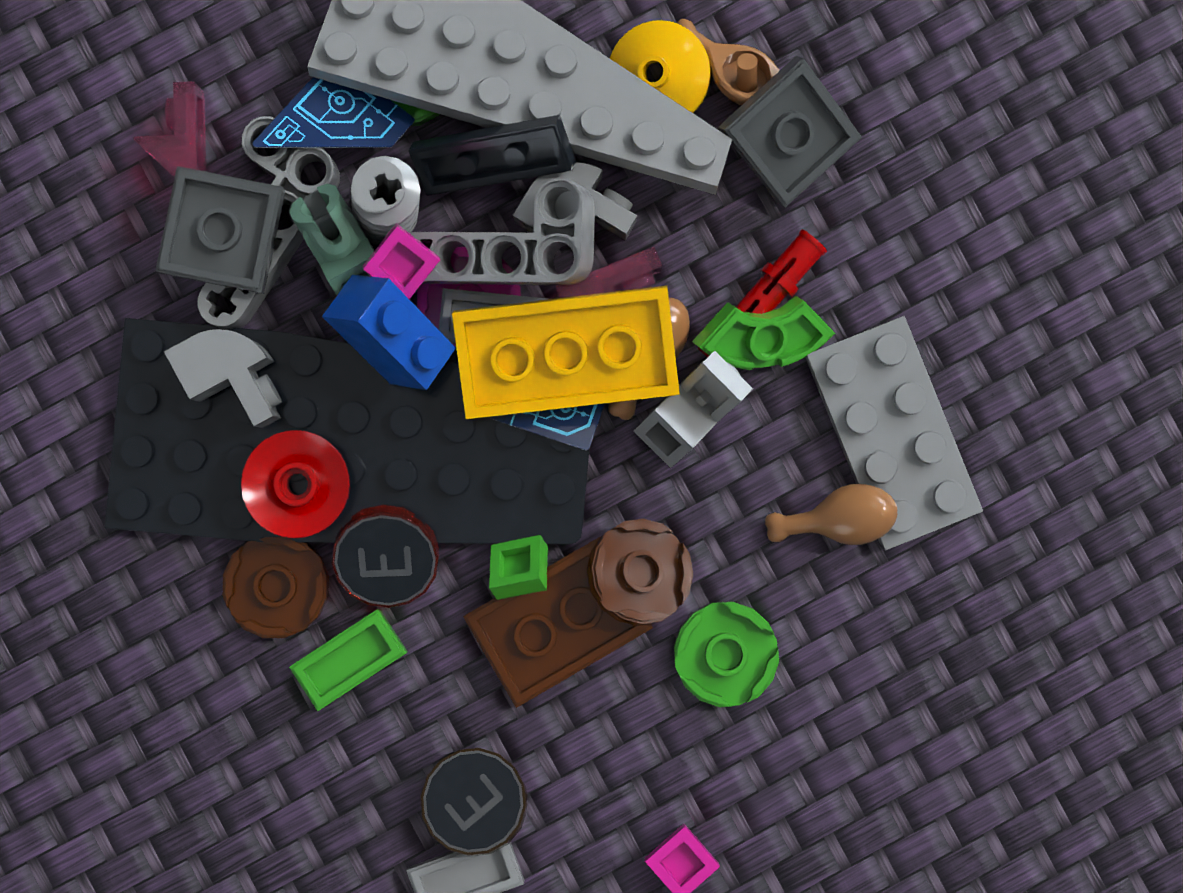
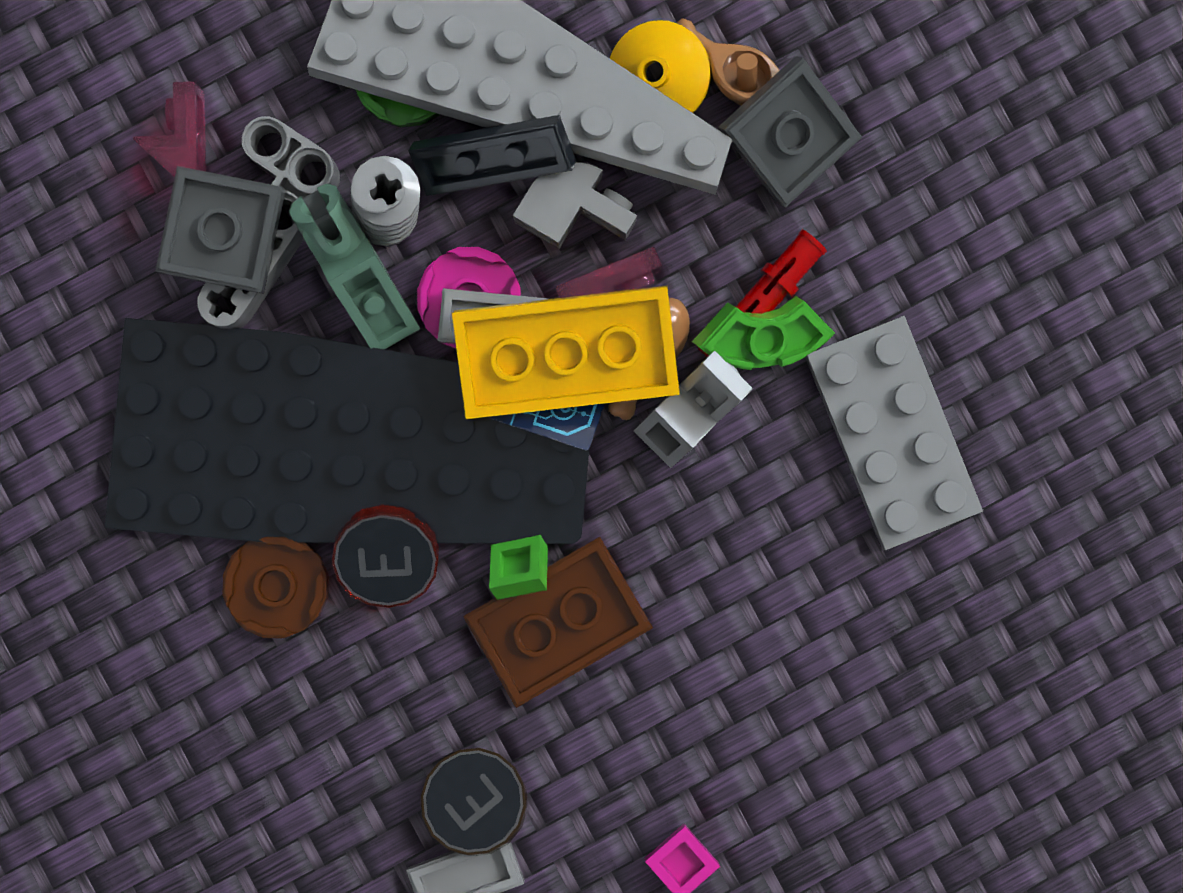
(222, 359): light grey brick -> none
(268, 477): red dish -> none
(335, 118): dark blue sticker -> none
(348, 659): bright green tile -> none
(389, 331): blue brick -> none
(402, 260): dark pink plate -> none
(536, 248): light grey beam -> none
(639, 572): reddish brown tile -> none
(726, 654): bright green tile -> none
(847, 515): medium nougat piece -> none

